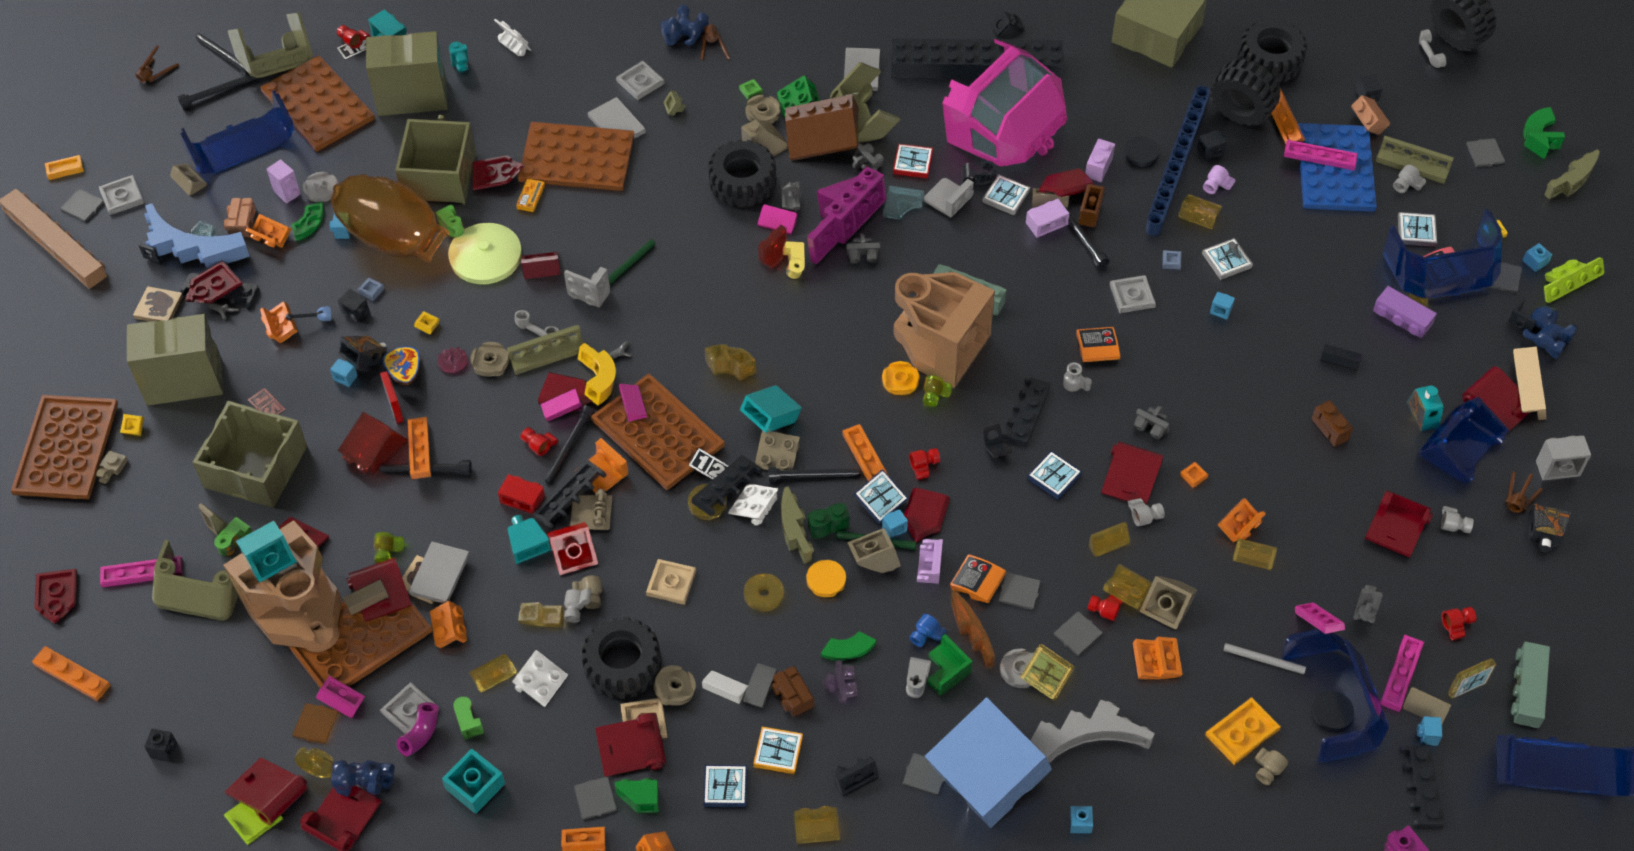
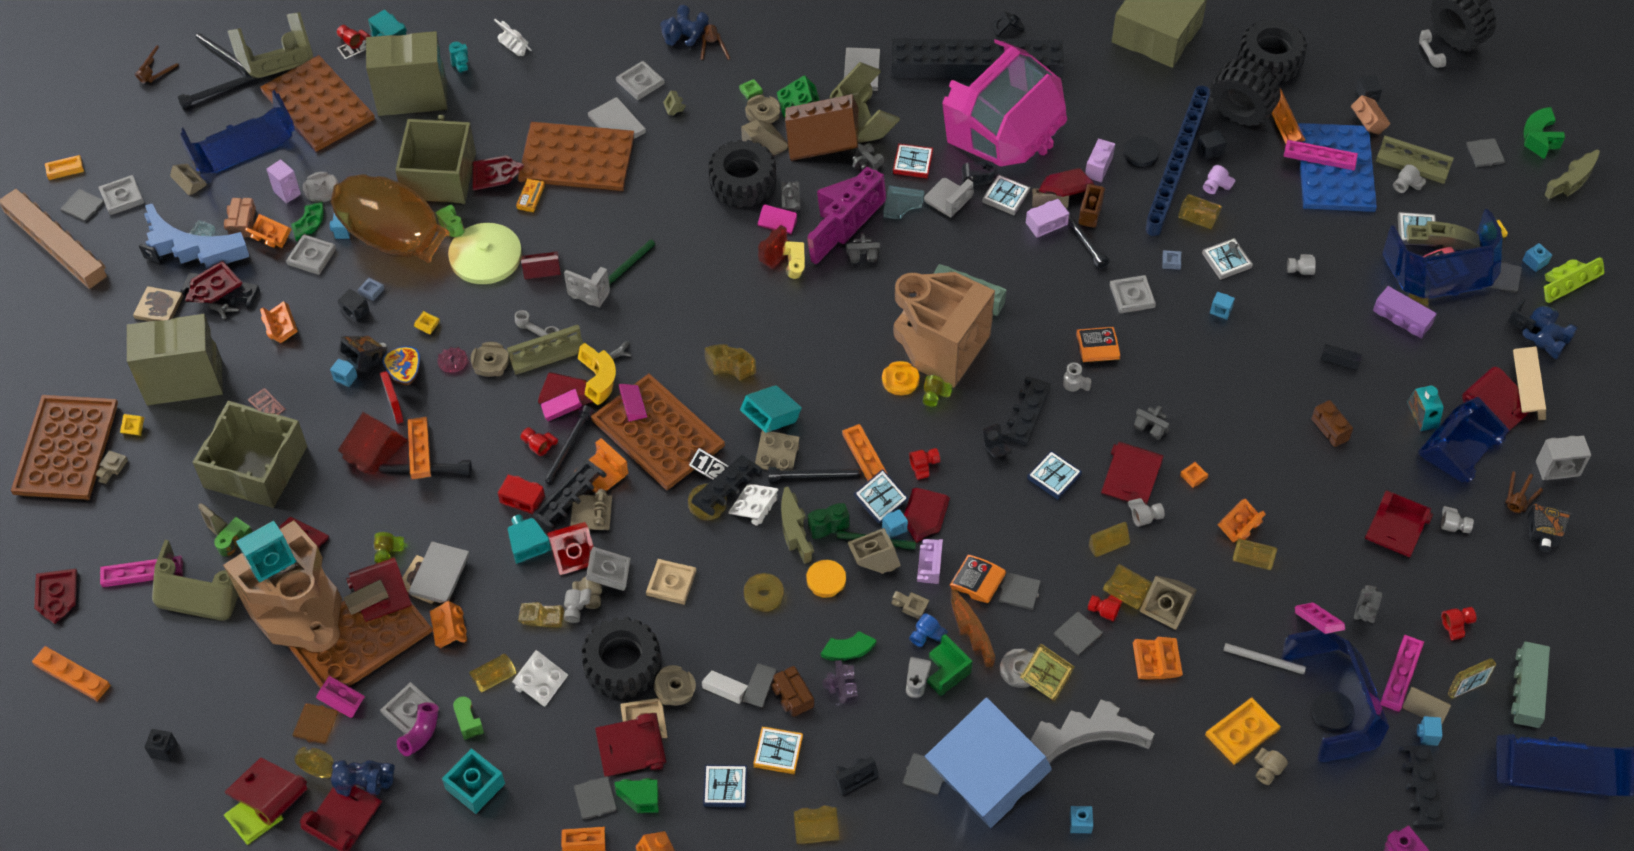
(311, 254): none -> light grey tile
(322, 314): hinge -> none
(608, 568): none -> light grey tile
(912, 605): none -> dark tan plate
(1304, 265): none -> light grey piece
(1443, 234): none -> olive slope

